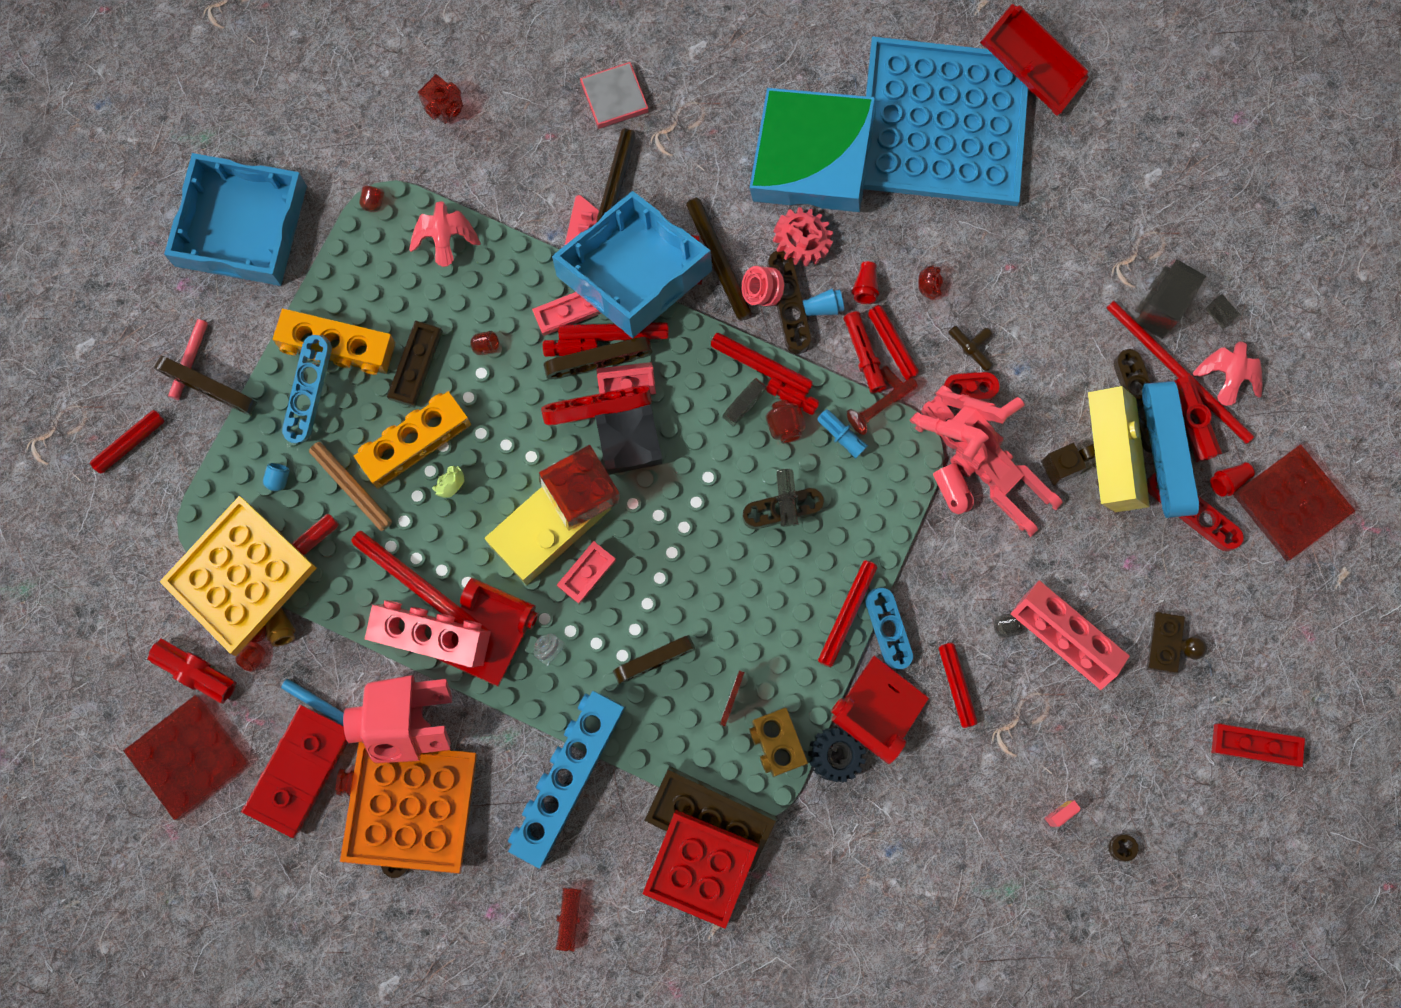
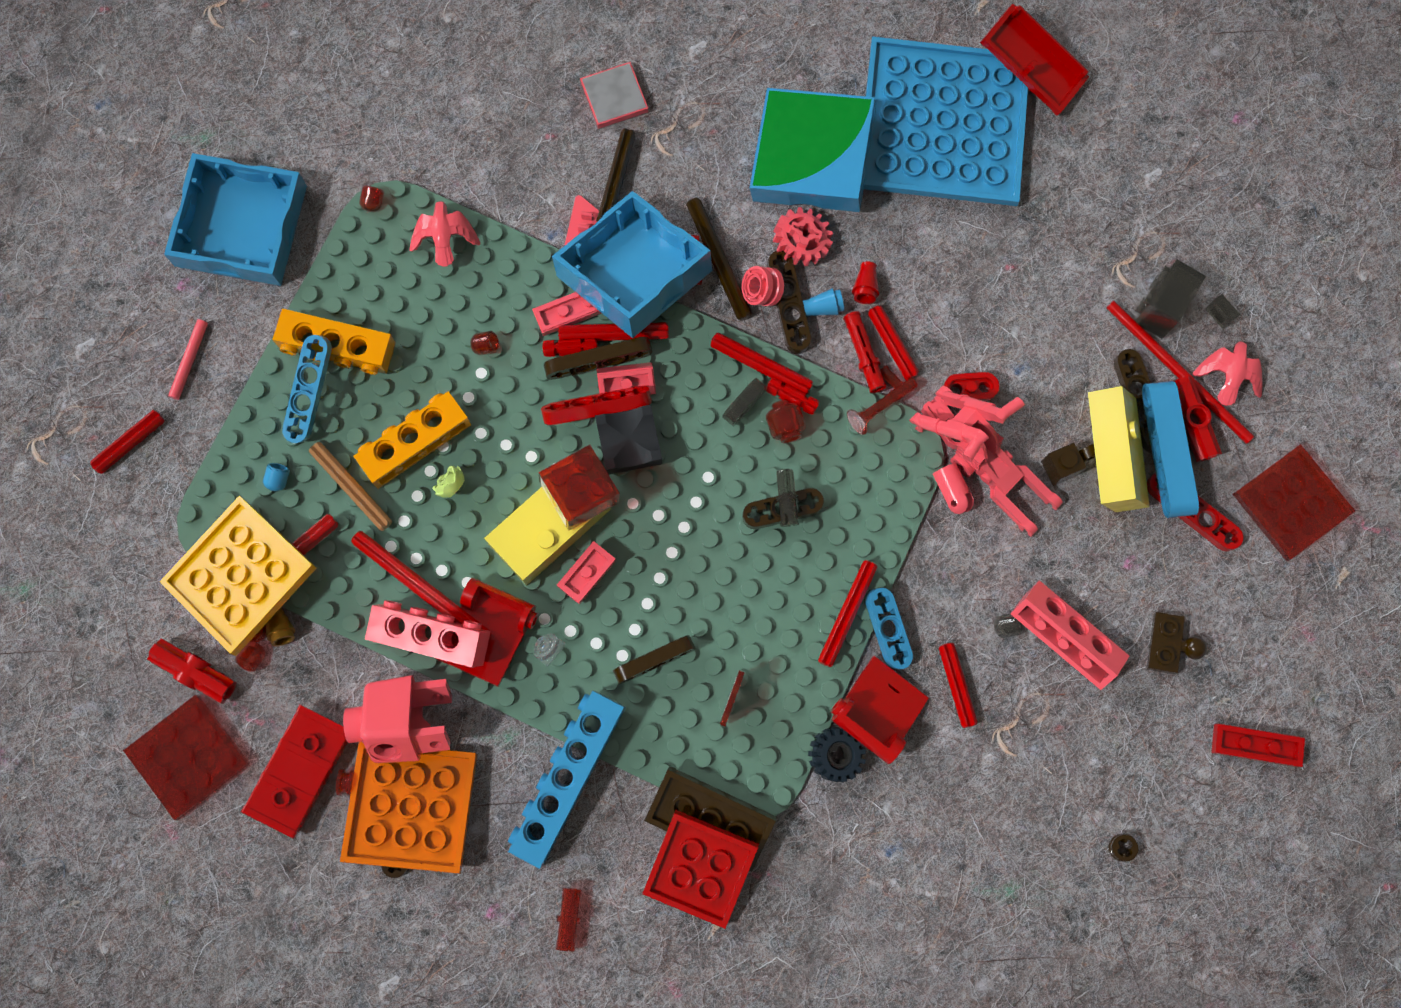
(205, 385): dark brown beam -> none
(313, 701): dark azure bar -> none
(414, 364): dark brown tile -> none
(441, 99): clear red brick -> none
(785, 740): pearl gold brick -> none
(842, 434): dark azure axle -> none
(930, 282): clear red plate -> none
(971, 347): dark brown piece -> none
(1062, 813): coral tile -> none
(1229, 480): red cone -> none

